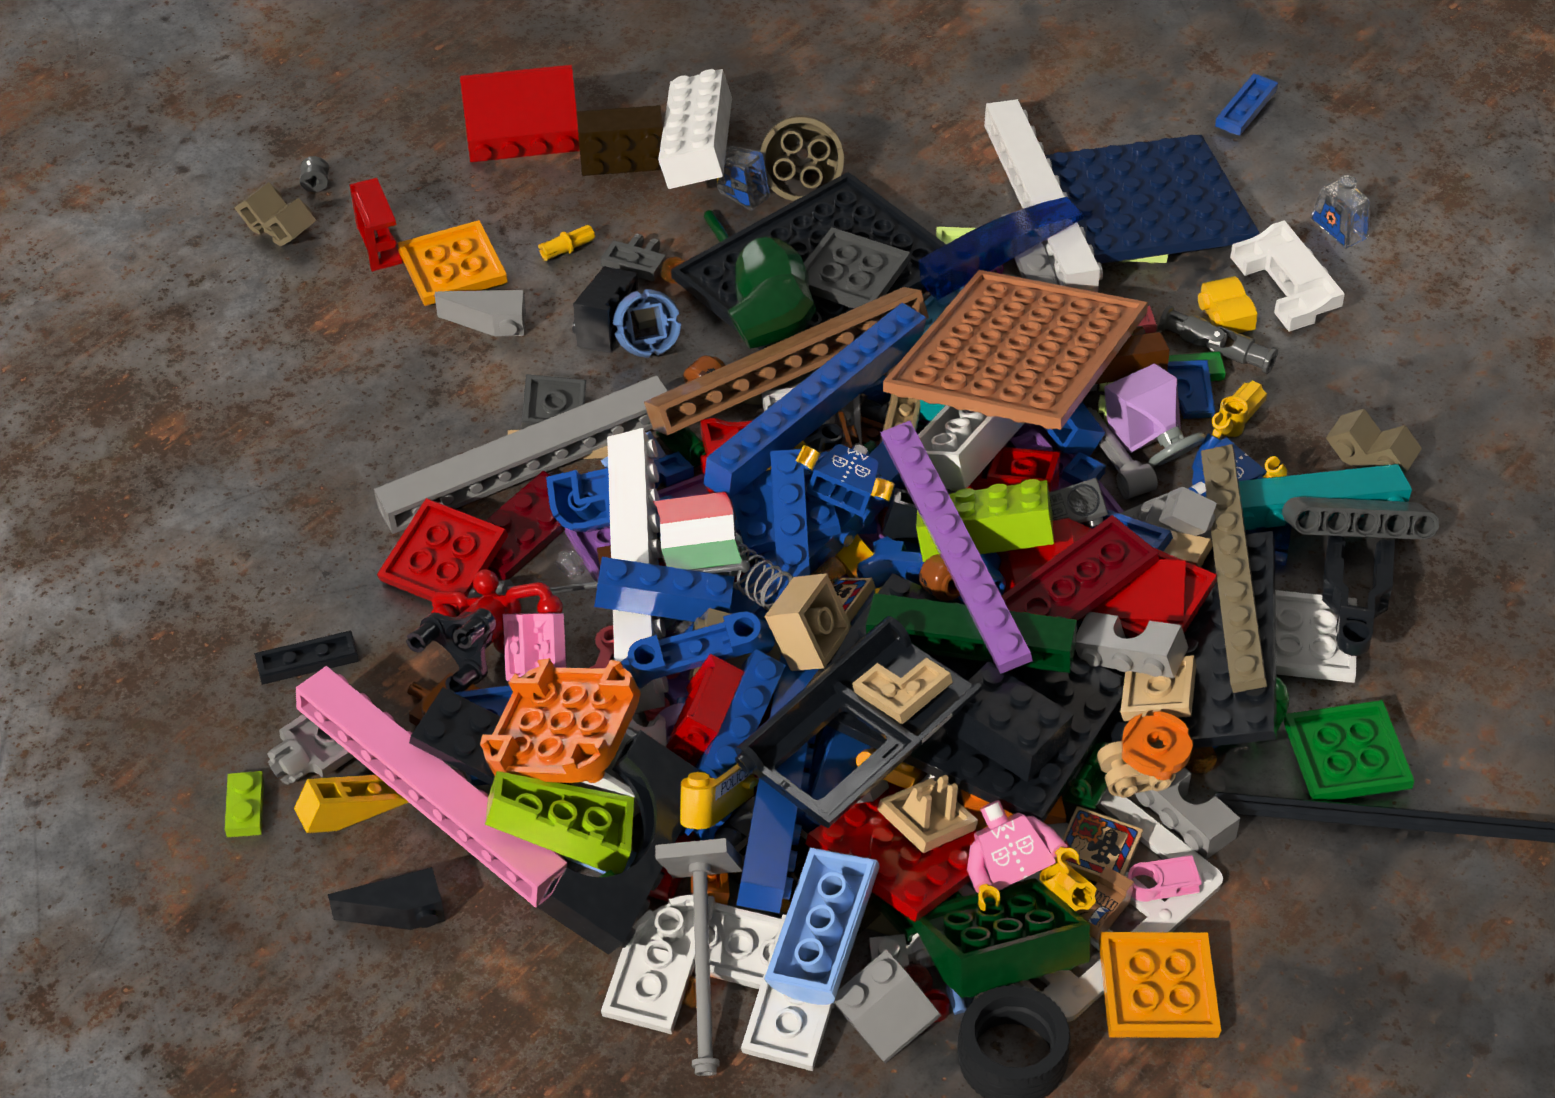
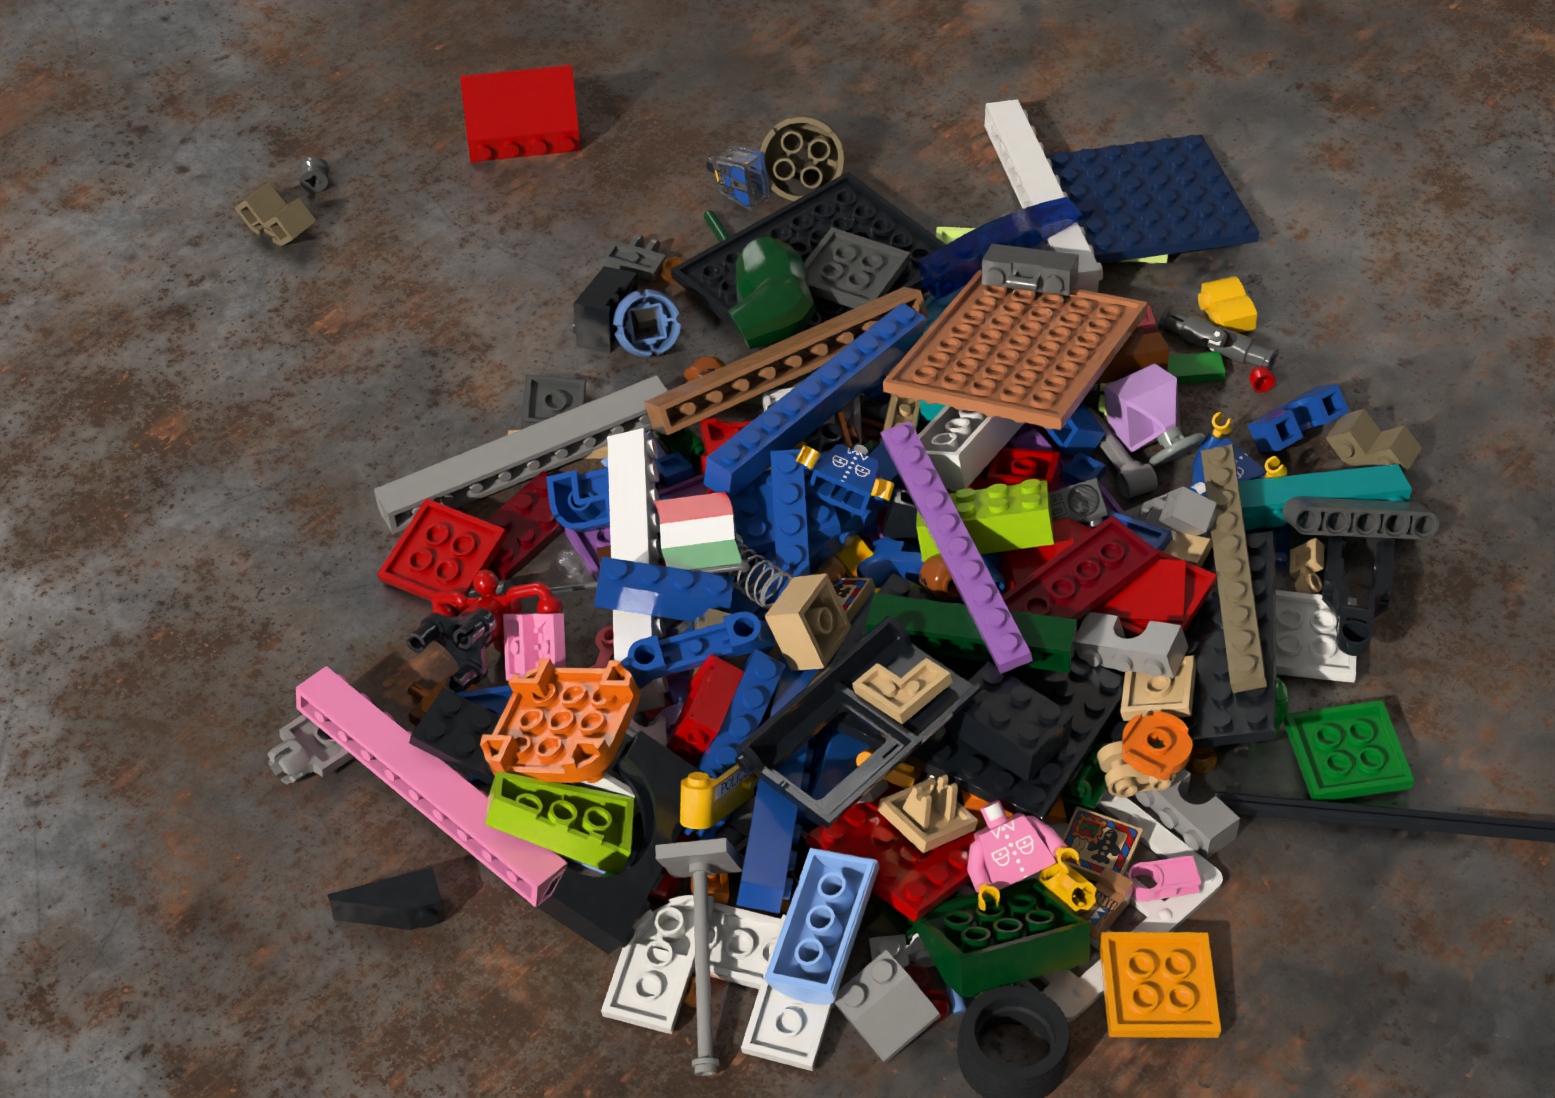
(244, 804): lime plate -> none
(306, 657): black tile -> none
(344, 801): yellow slope -> none
(372, 220): red window -> none
(452, 261): light orange plate -> none
(485, 311): light grey slope -> none
(566, 242): yellow axle -> none
(620, 140): dark brown brick -> none
(695, 128): white brick -> none
(1030, 269): none -> dark grey piece
(1194, 388): blue tile -> none
(1242, 406): yellow piece -> none
(1246, 104): blue plate -> none
(1261, 379): none -> red hinge
(1285, 423): none -> blue arch
(1294, 270): white bracket -> none
(1304, 563): none -> tan plate
(1343, 211): clear torso -> none

